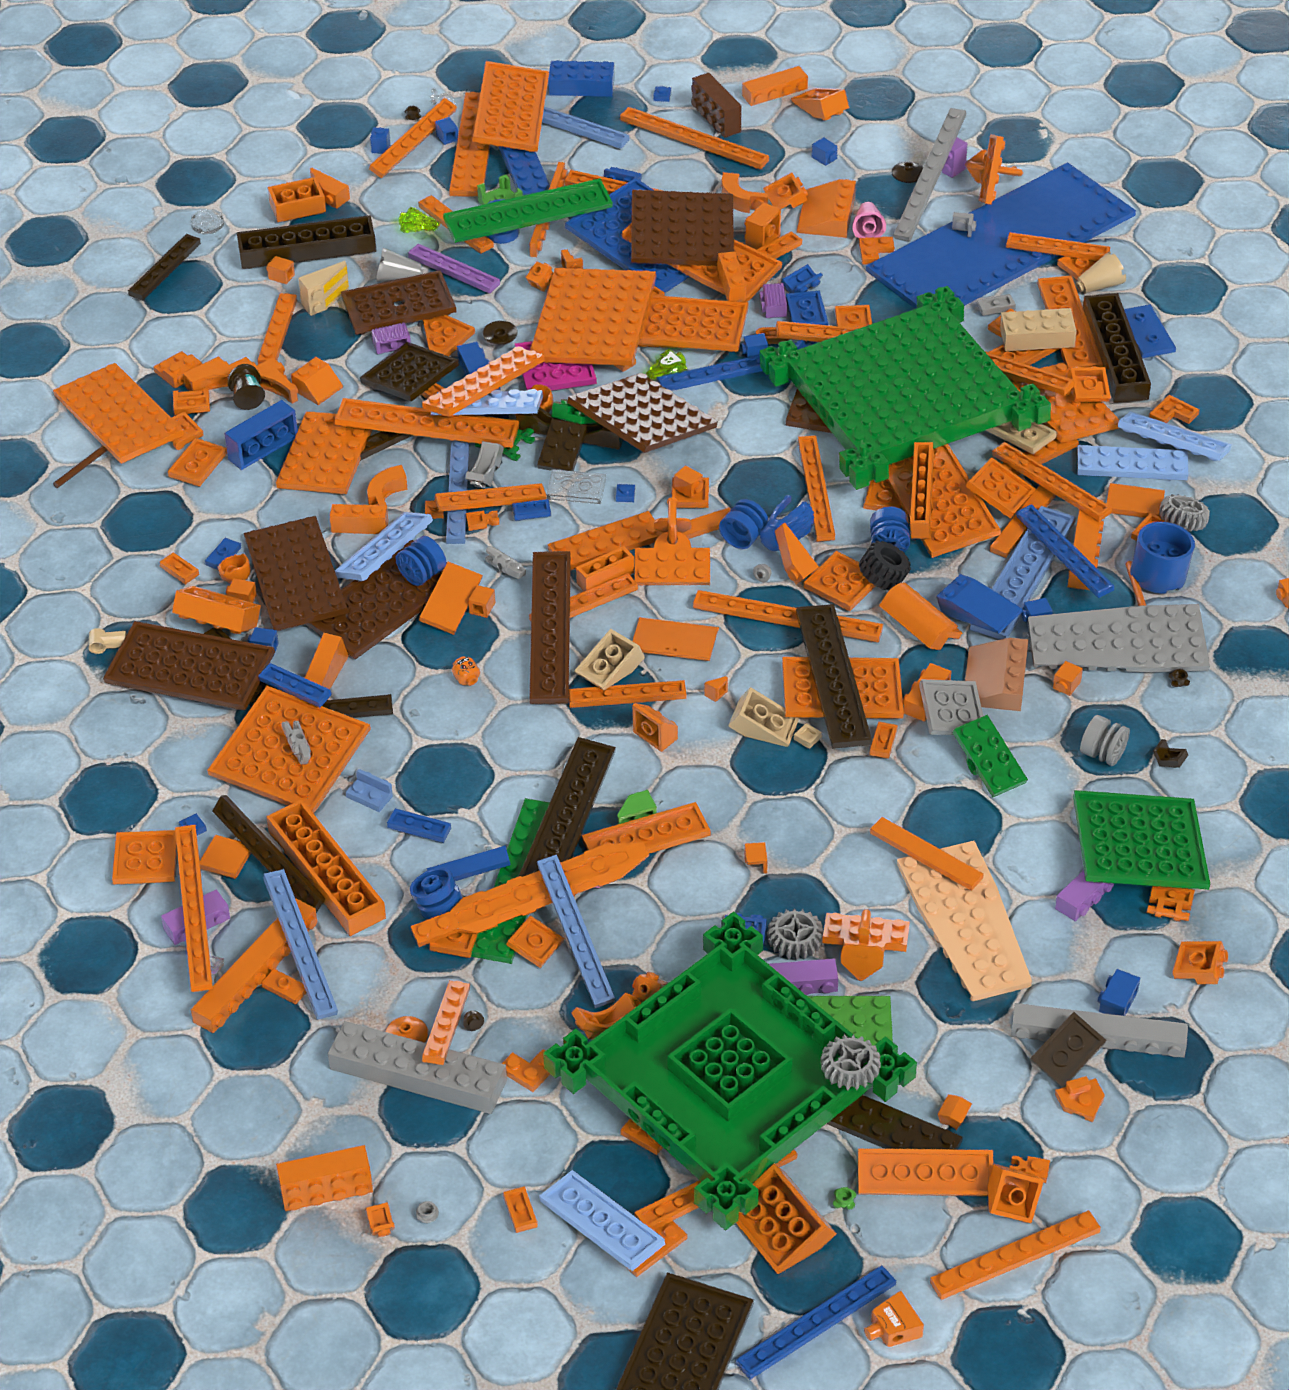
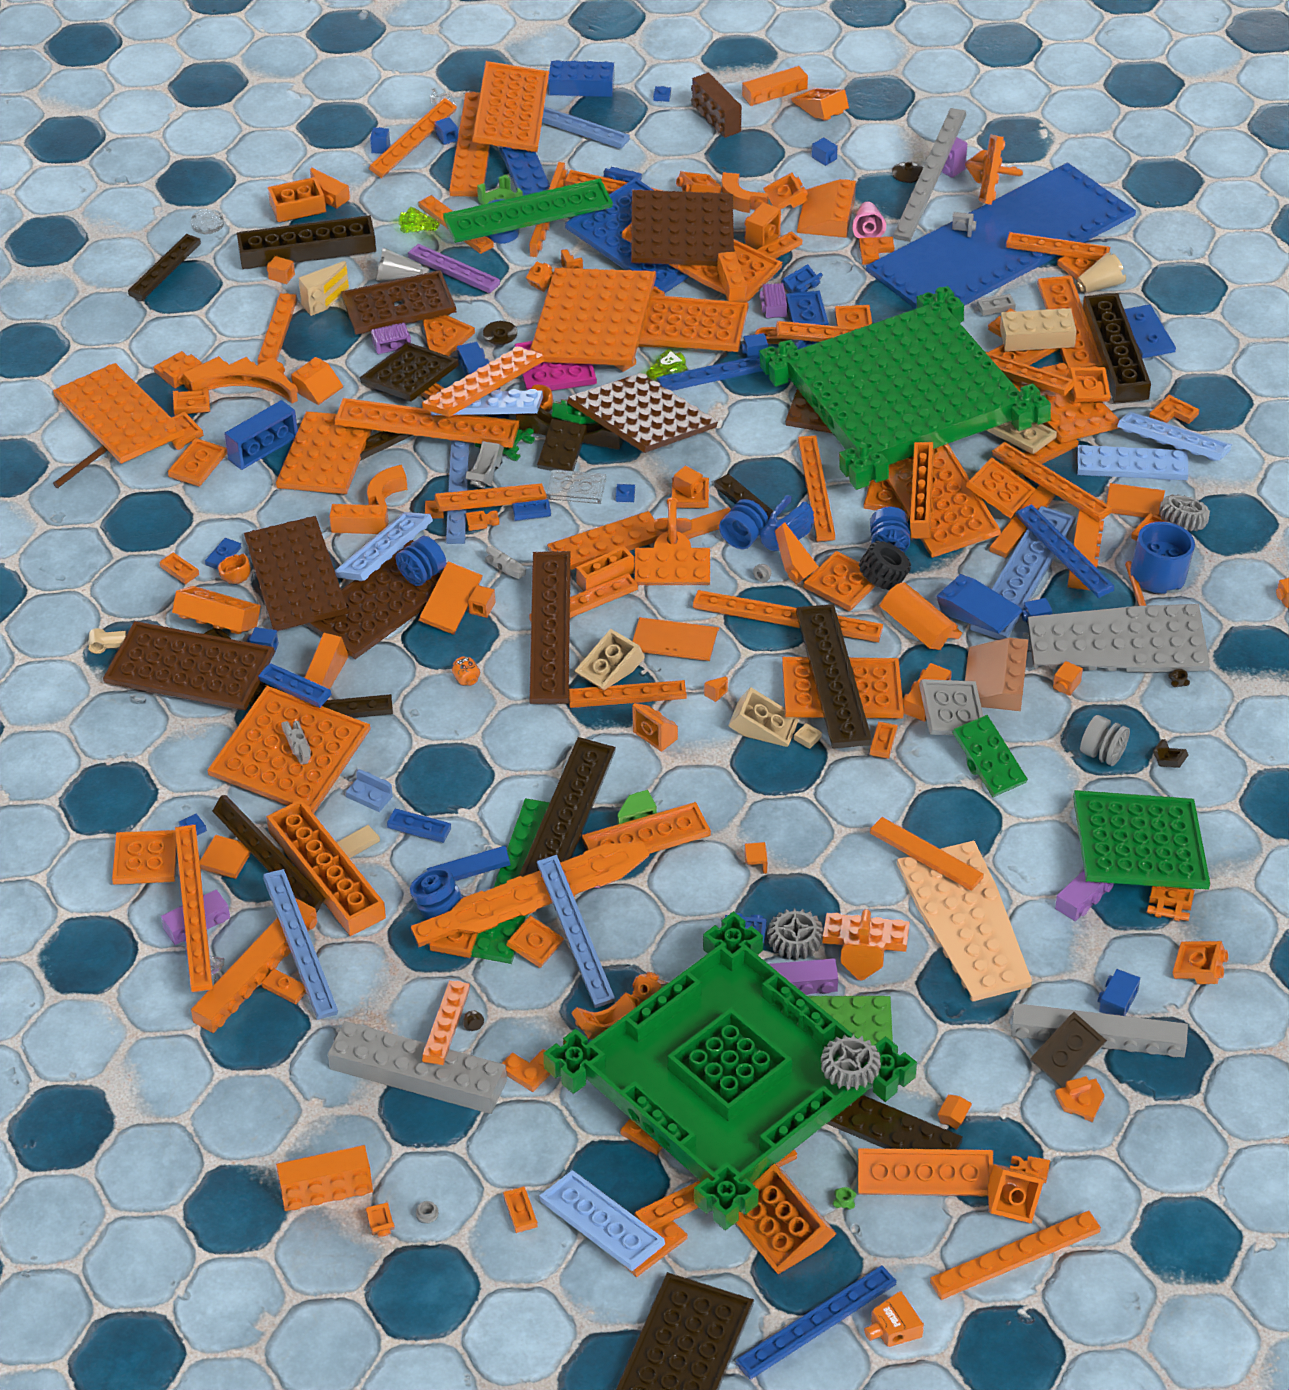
(242, 590): orange brick -> none
(245, 383): dark brown hat -> none
(359, 841): none -> tan tile
(409, 1027): orange dish -> none
(412, 113): dark brown plate -> none
(694, 138): orange plate -> none
(697, 183): none -> orange plate
(736, 491): none -> dark brown plate

